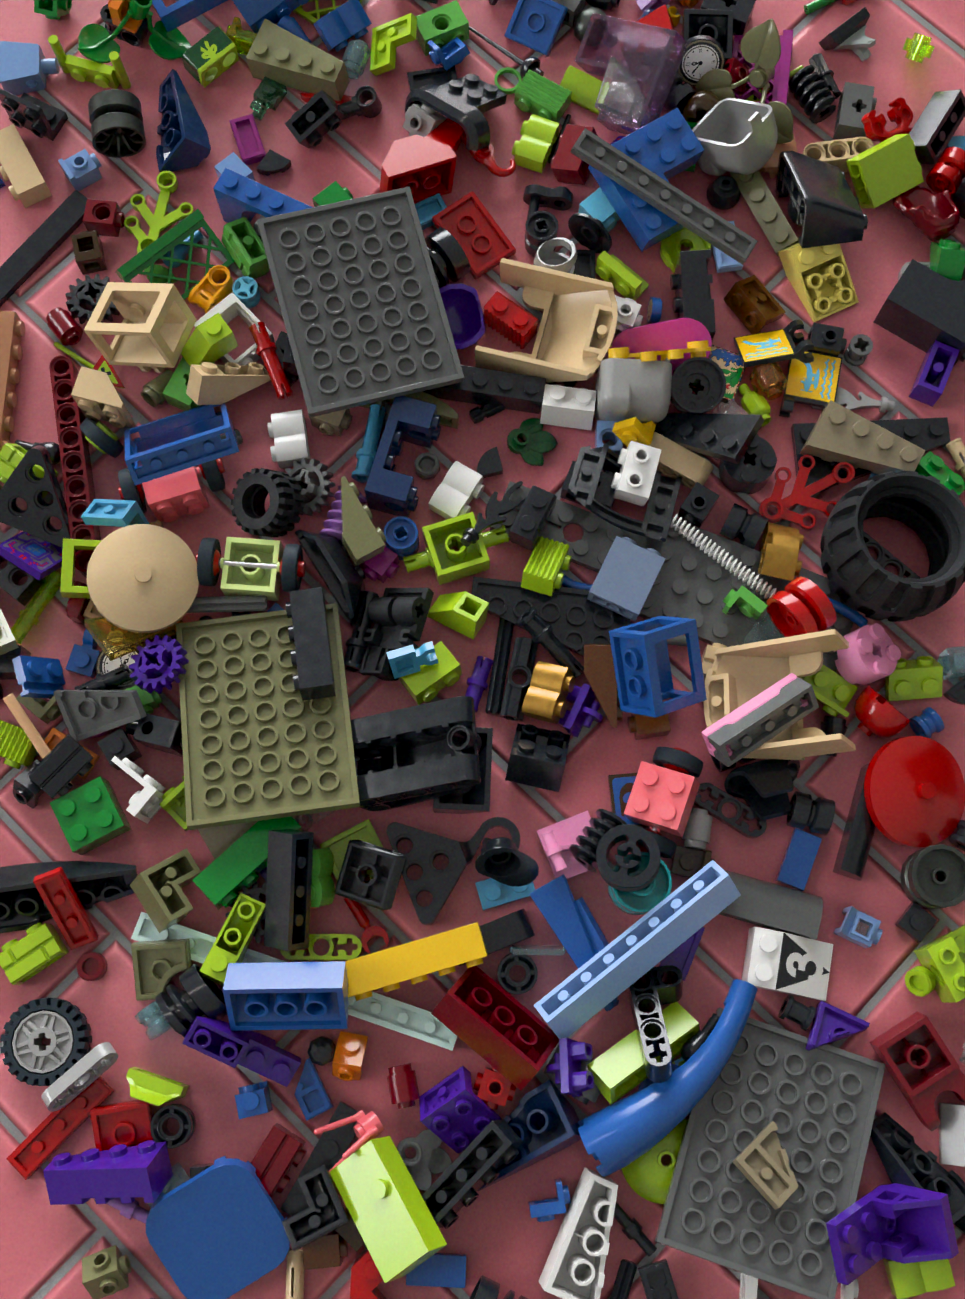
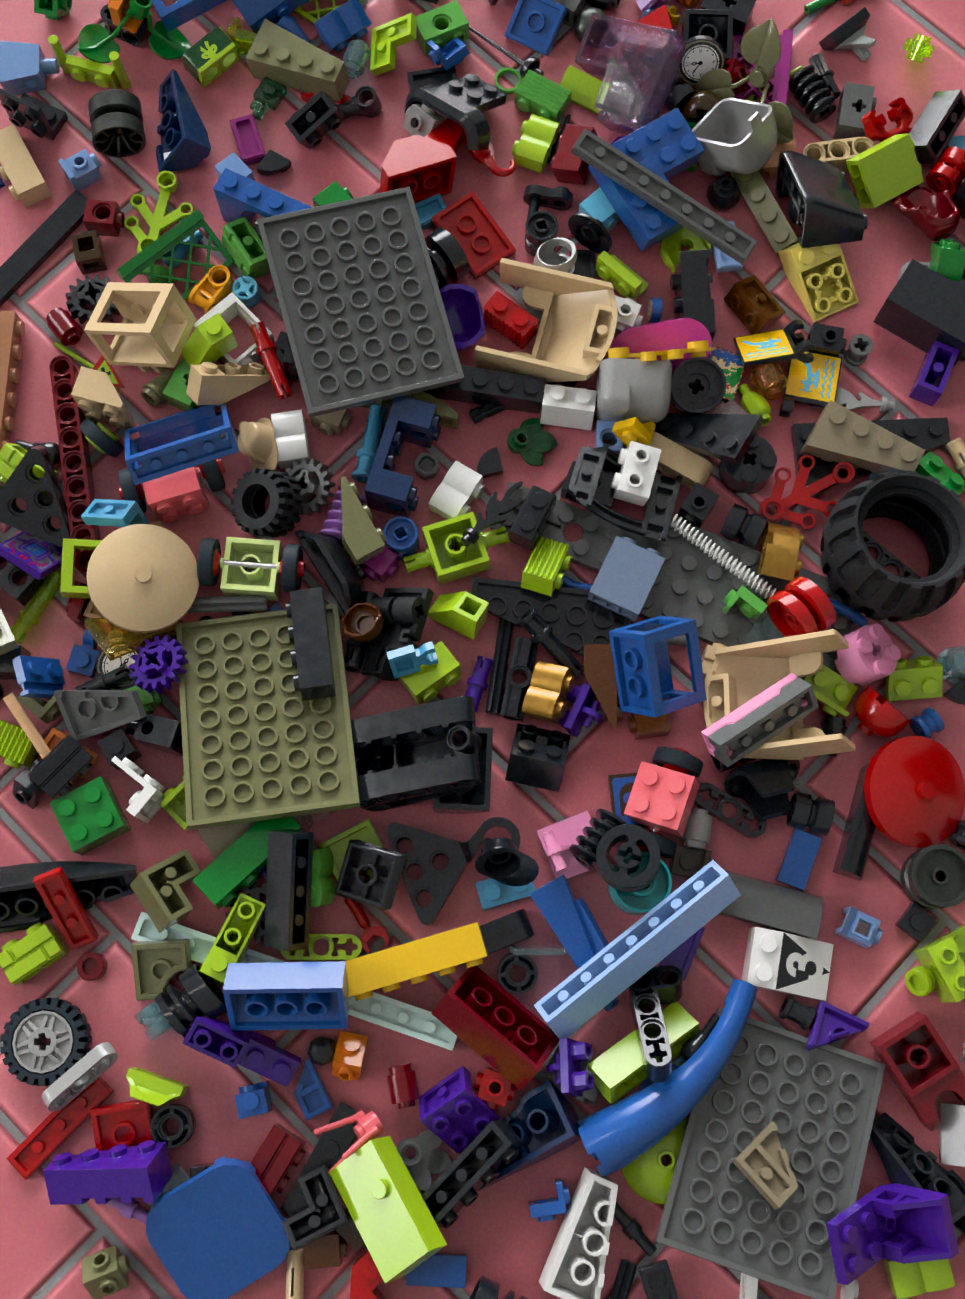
(258, 443): none -> tan piece
(362, 622): none -> reddish brown hair

